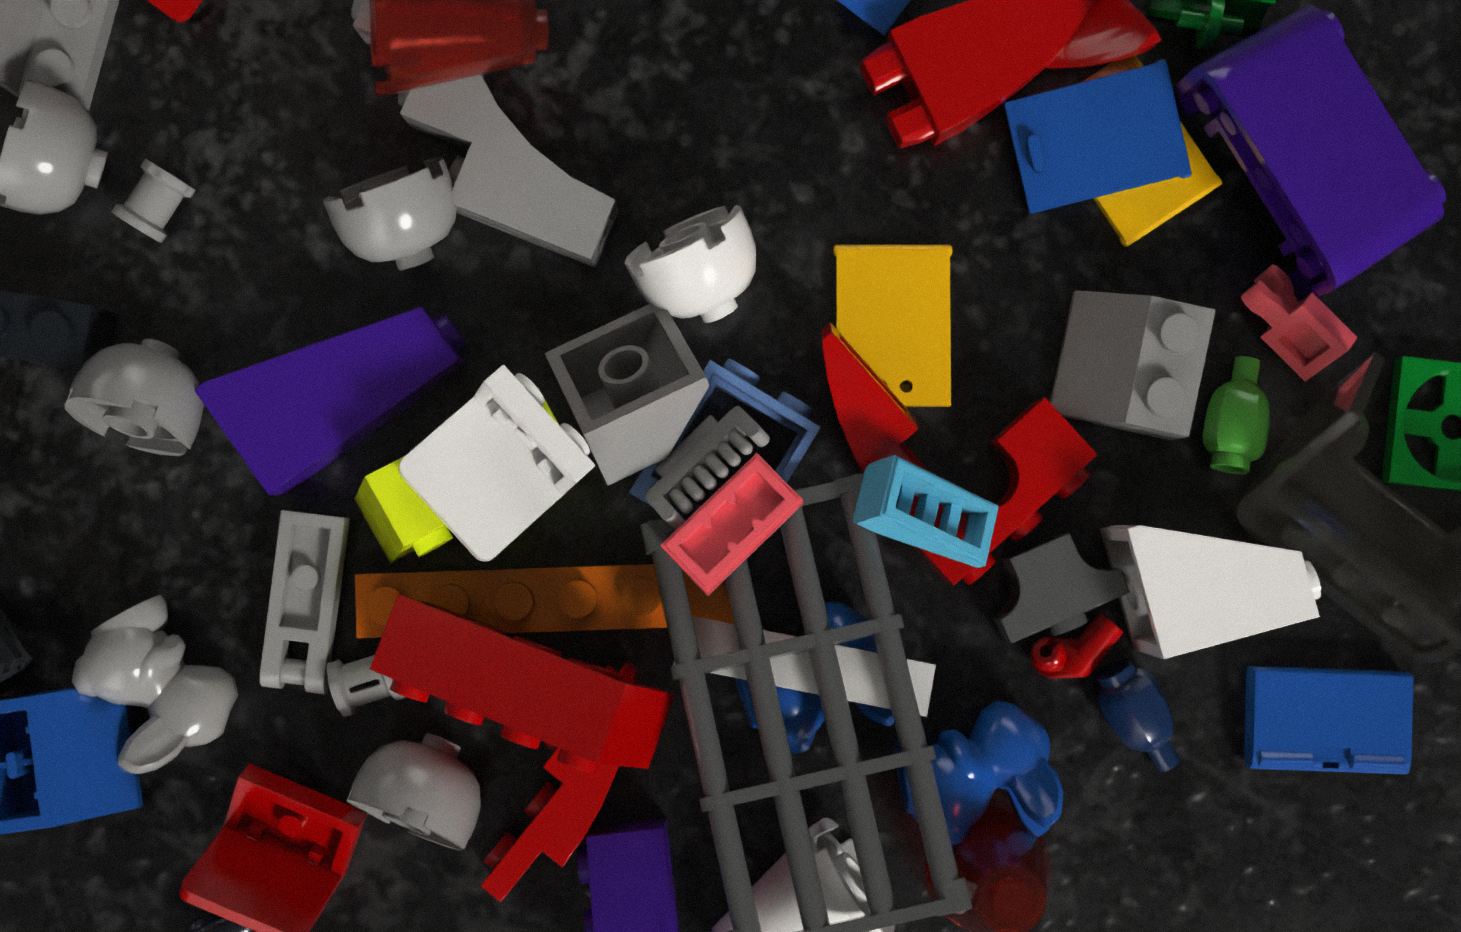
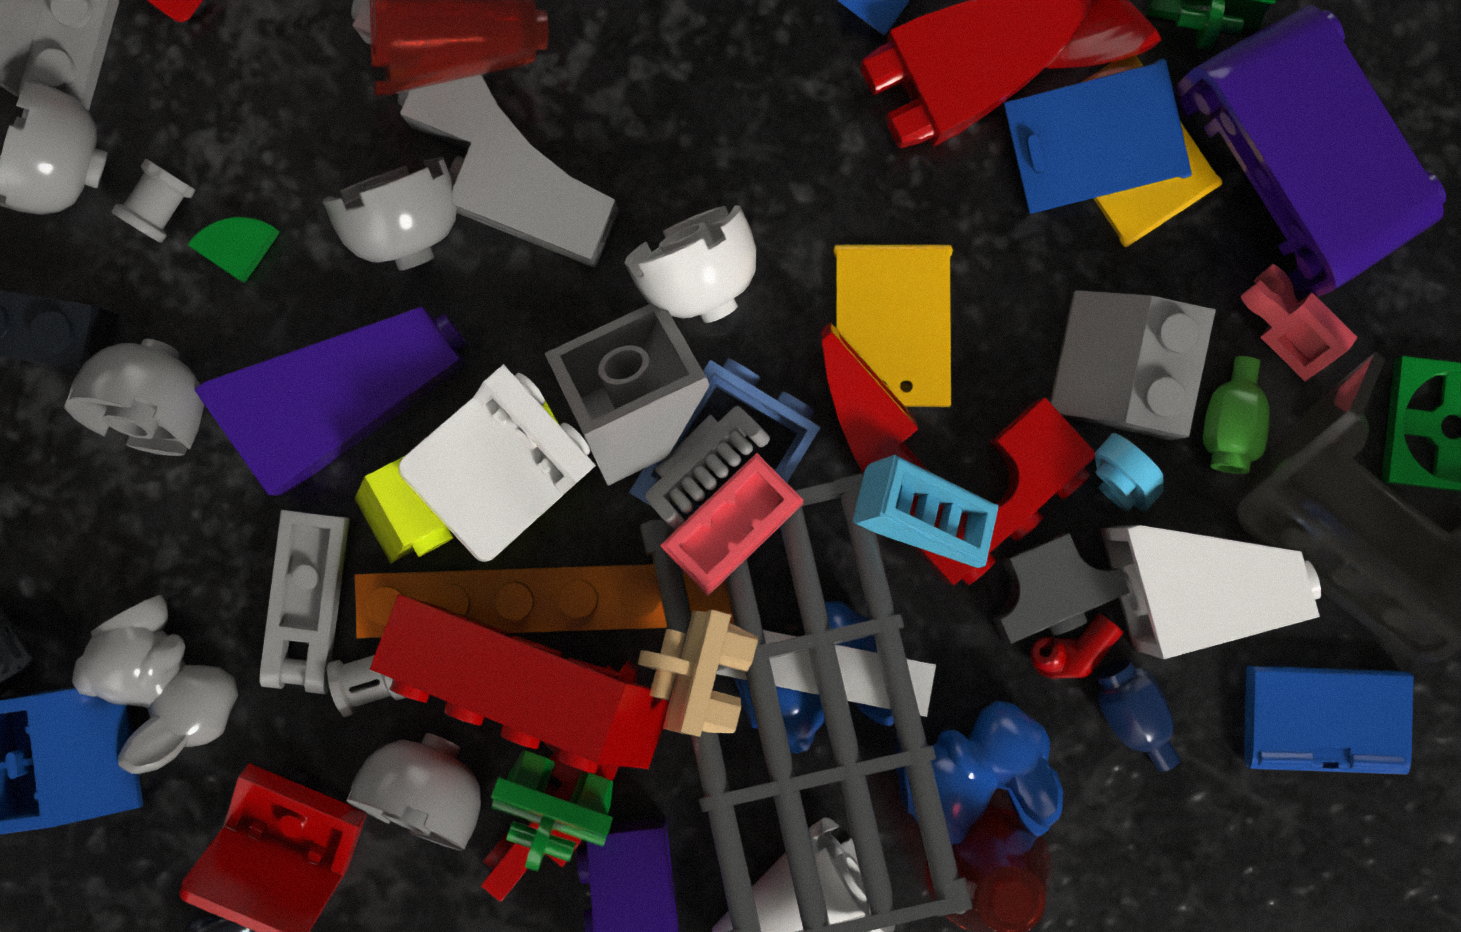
(235, 244): none -> green tile
(525, 798): none -> green hips
(707, 644): none -> tan hips
(1127, 474): none -> medium azure plate

